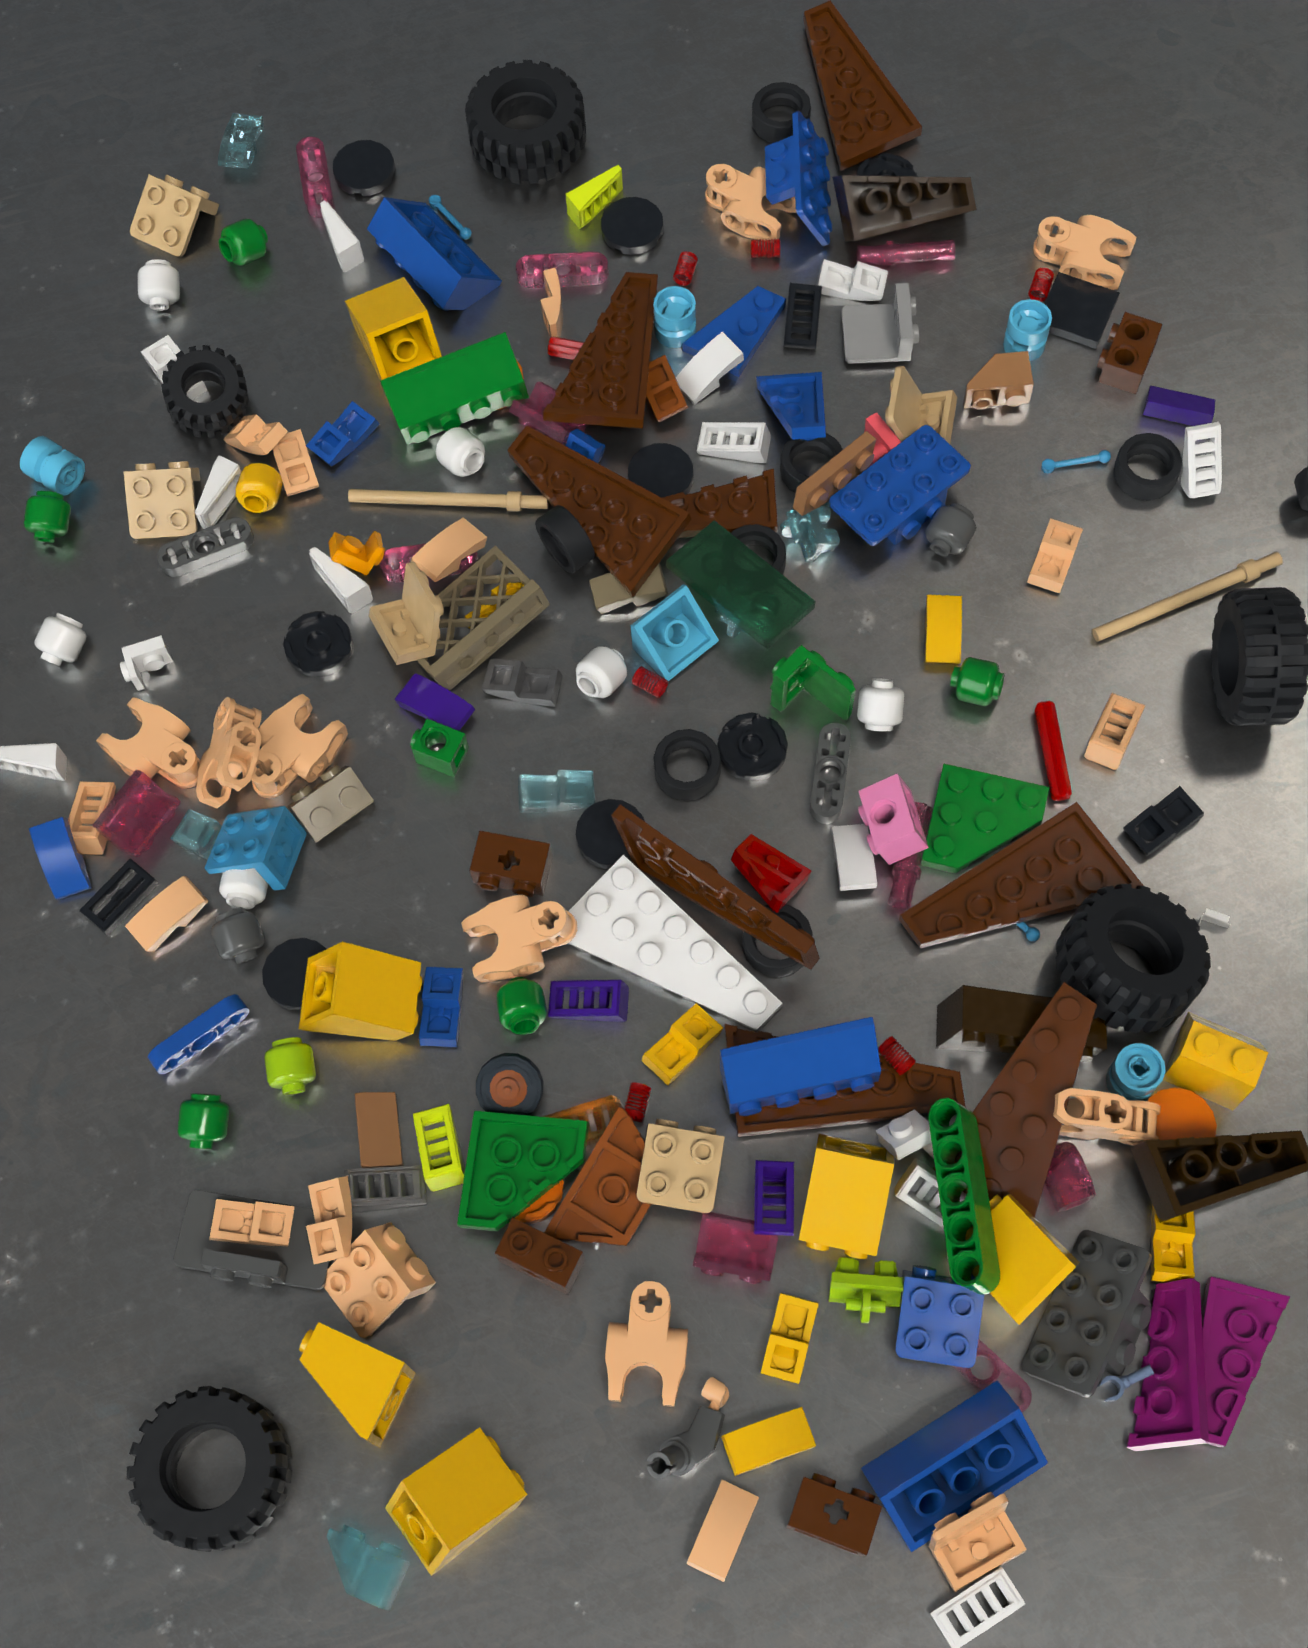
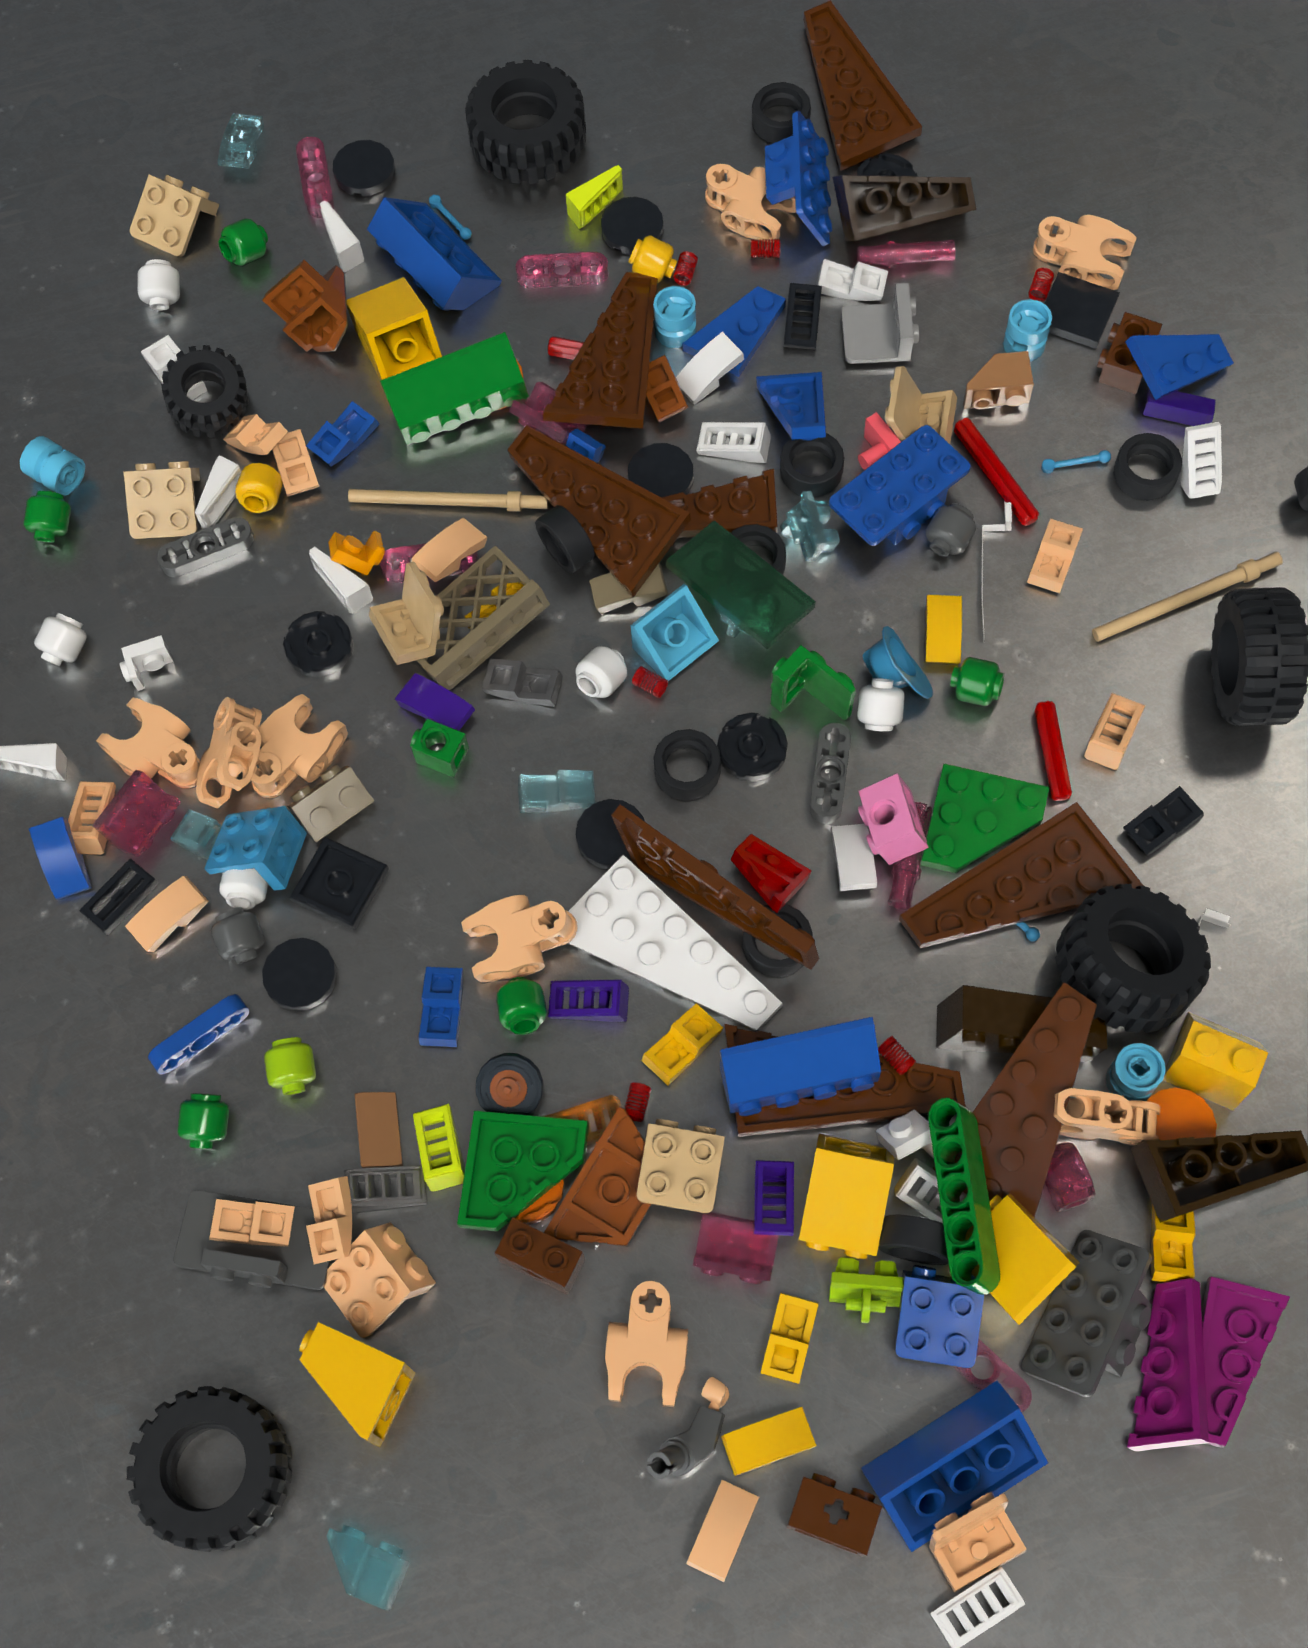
(311, 306): none -> dark orange piece
(339, 883): none -> black tile
(360, 993): yellow slope -> none
(455, 1499): yellow slope -> none
(460, 452): white head -> none
(498, 851): reddish brown brick -> none
(552, 305): light nougat slope -> none
(653, 258): none -> yellow head
(835, 474): medium nougat wing -> none
(891, 661): none -> dark azure piece
(914, 1239): none -> black tyre
(996, 471): none -> red axle
(997, 527): none -> white piece
(1126, 1381): sand blue hand -> none
(1177, 360): none -> blue wing

